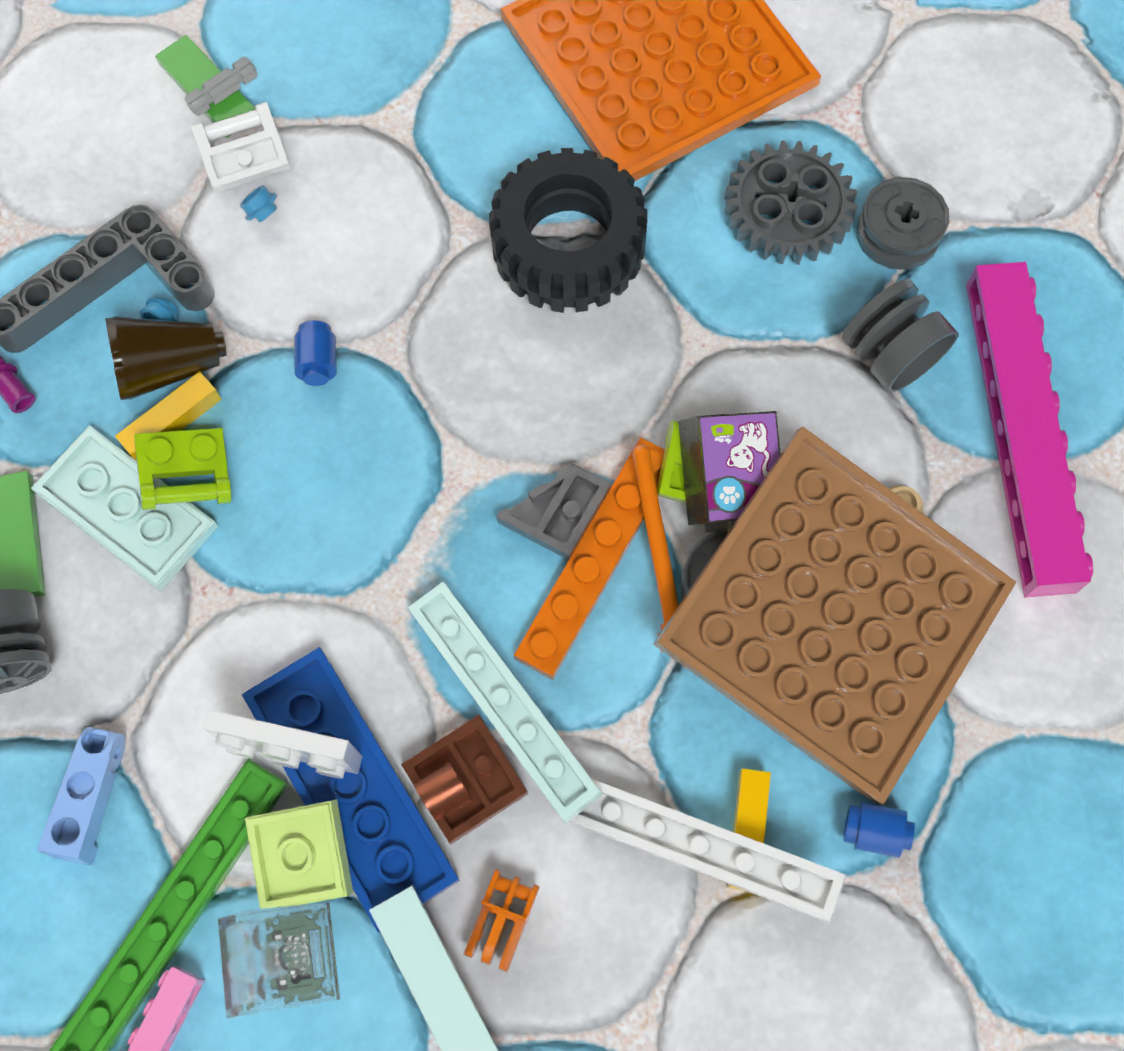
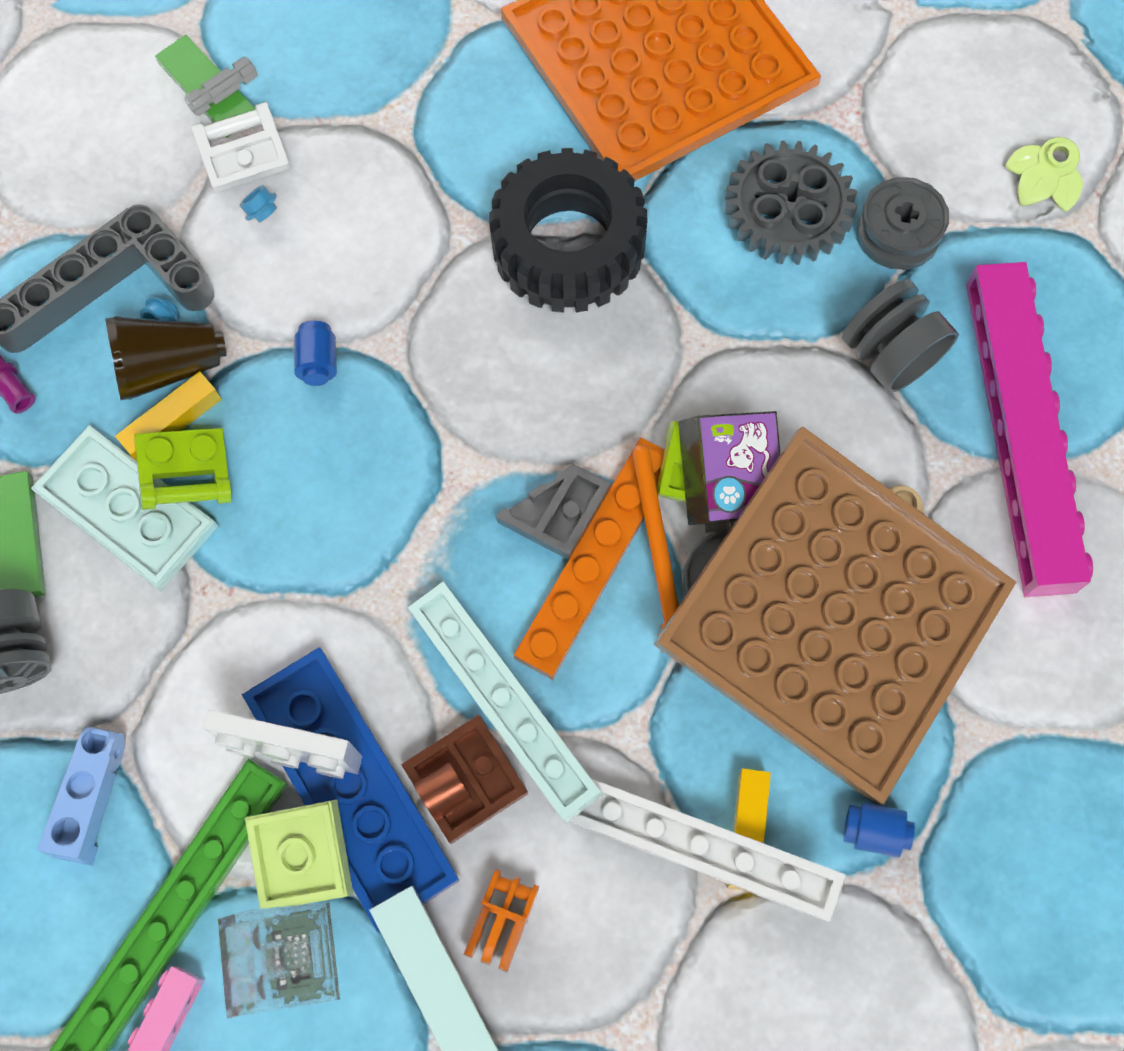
(1045, 176): none -> yellowish green plate

